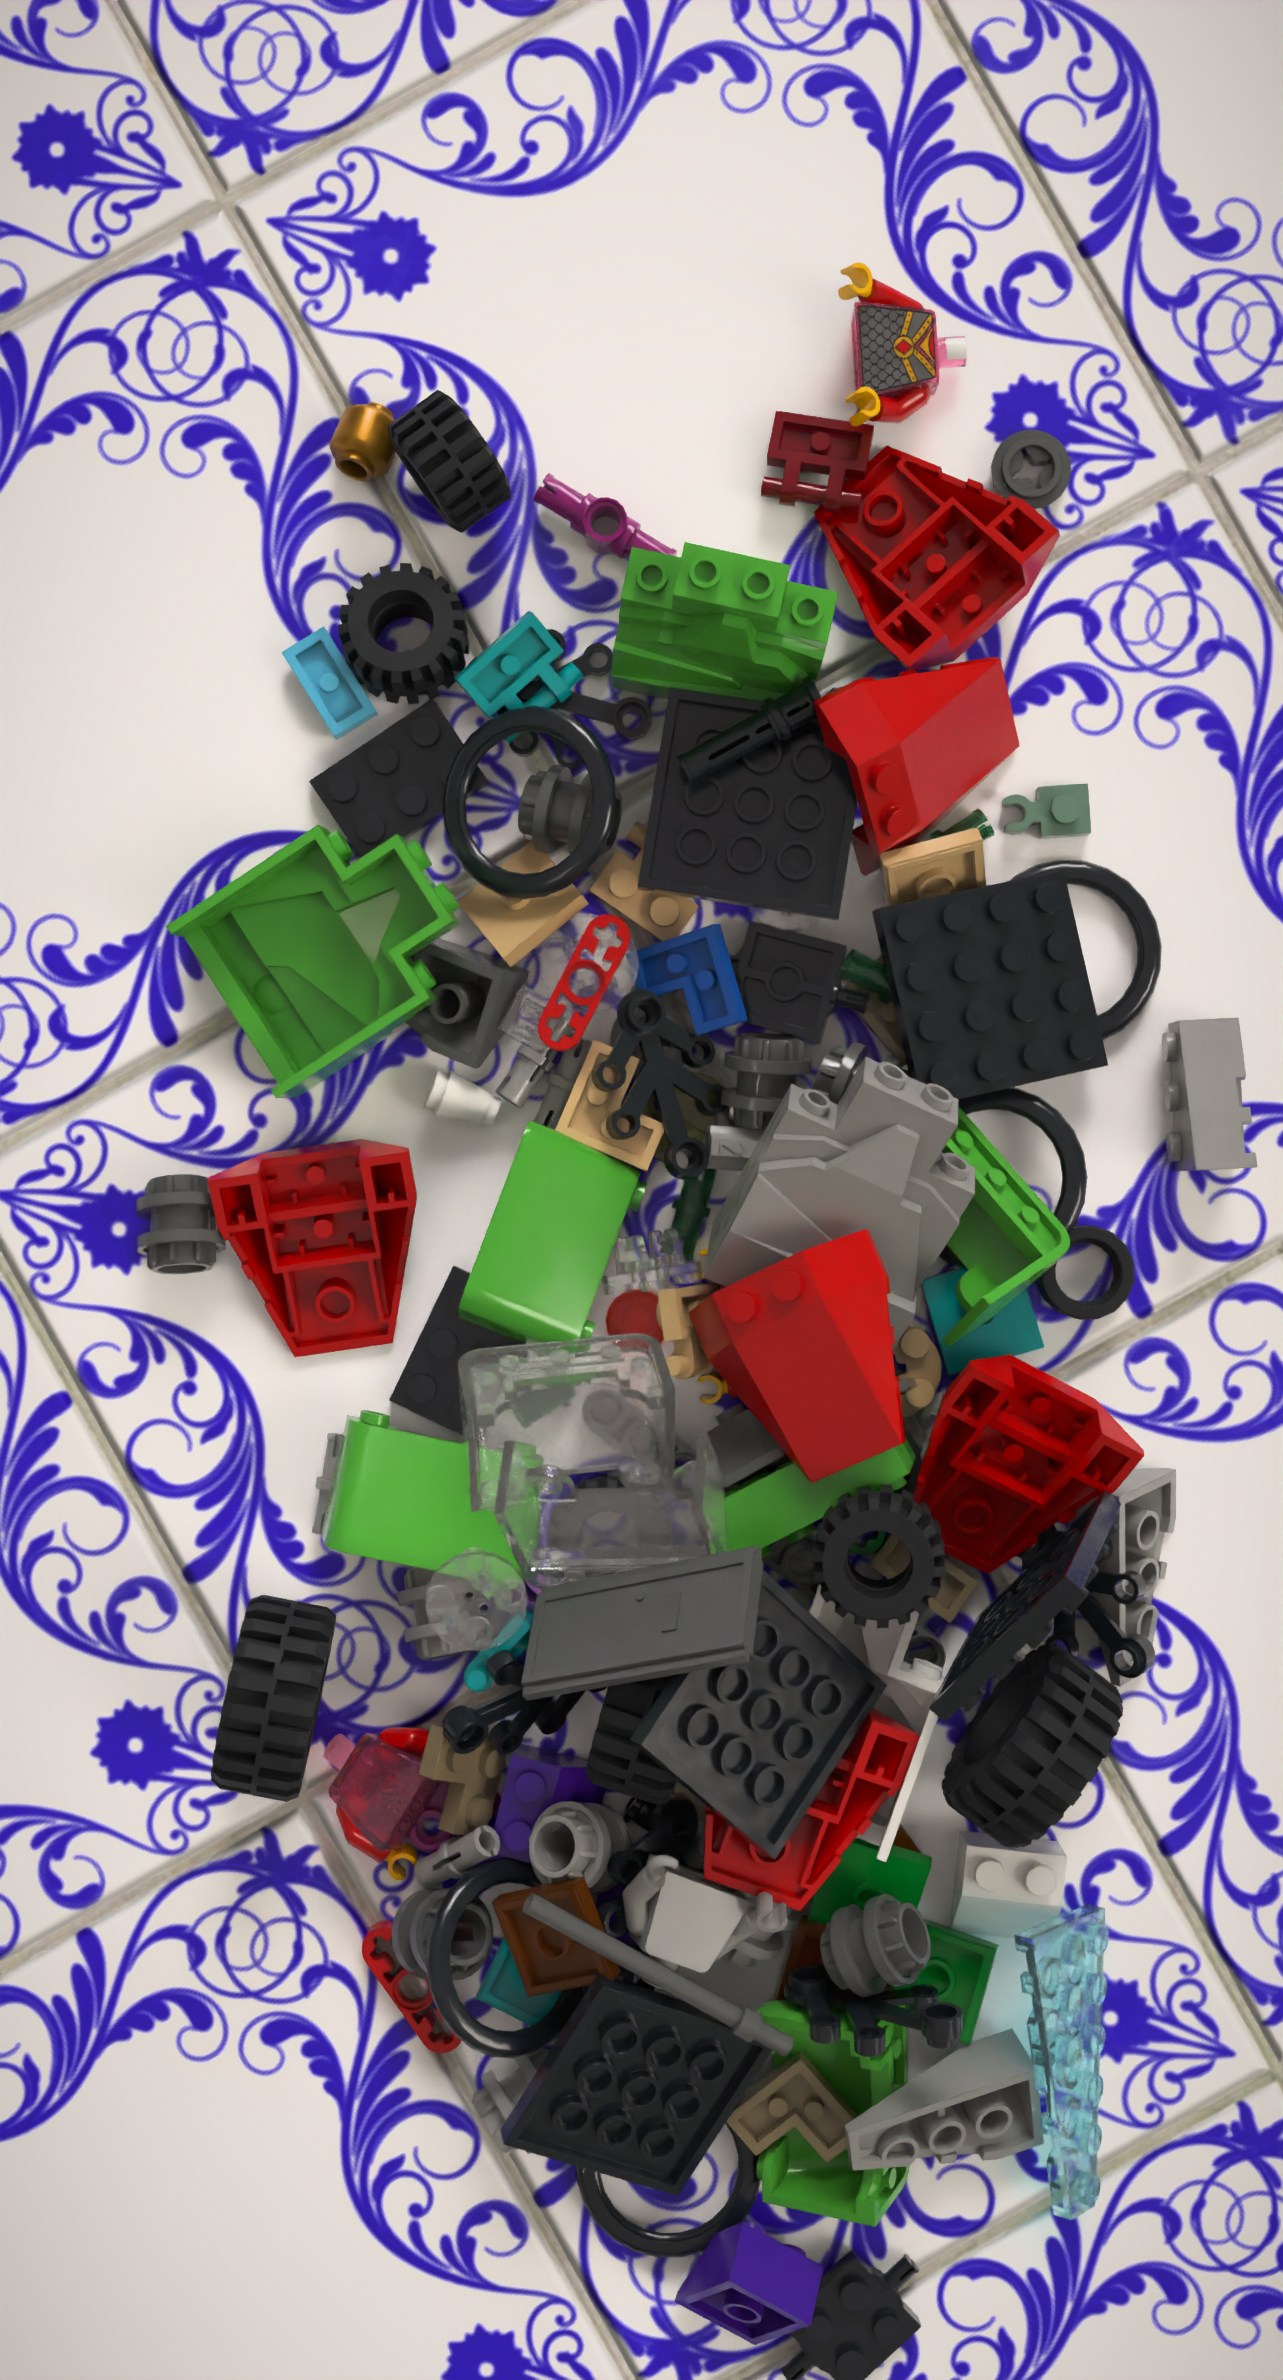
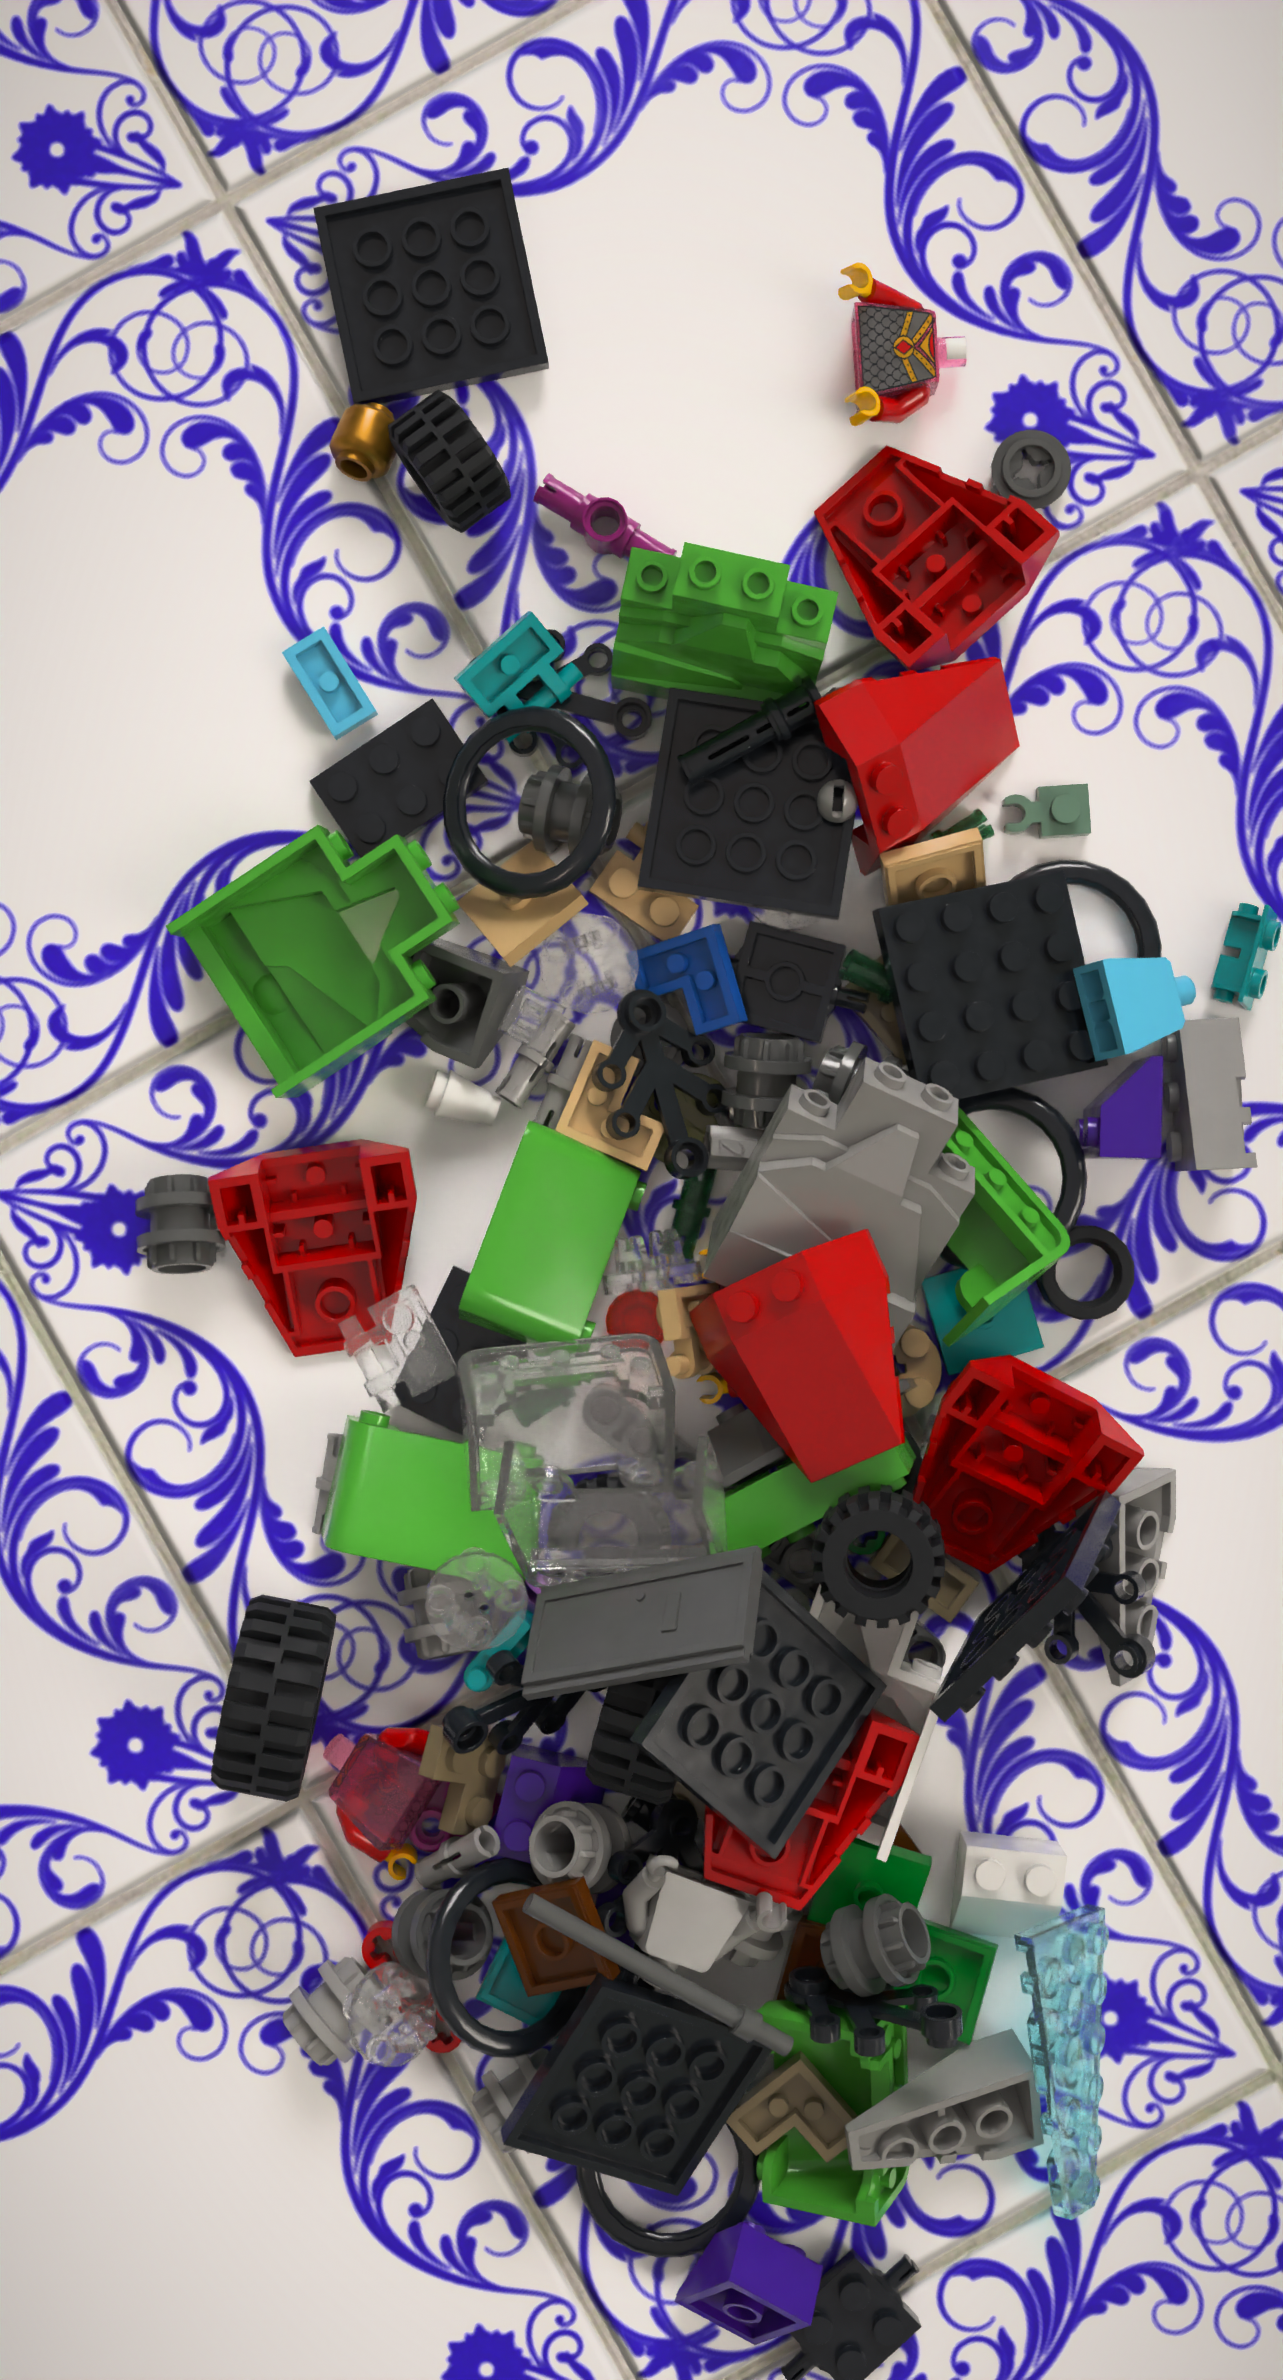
(319, 2019): none -> light grey piece
(380, 1996): none -> clear plate
(394, 597): black tyre -> none
(412, 1341): none -> clear plate
(431, 288): none -> black plate
(612, 955): red beam -> none
(820, 447): dark red plate -> none
(825, 801): none -> light grey hinge
(1032, 1746): black tyre -> none
(1126, 1115): none -> dark purple slope
(1131, 1003): none -> medium azure torso
(1254, 938): none -> teal hinge

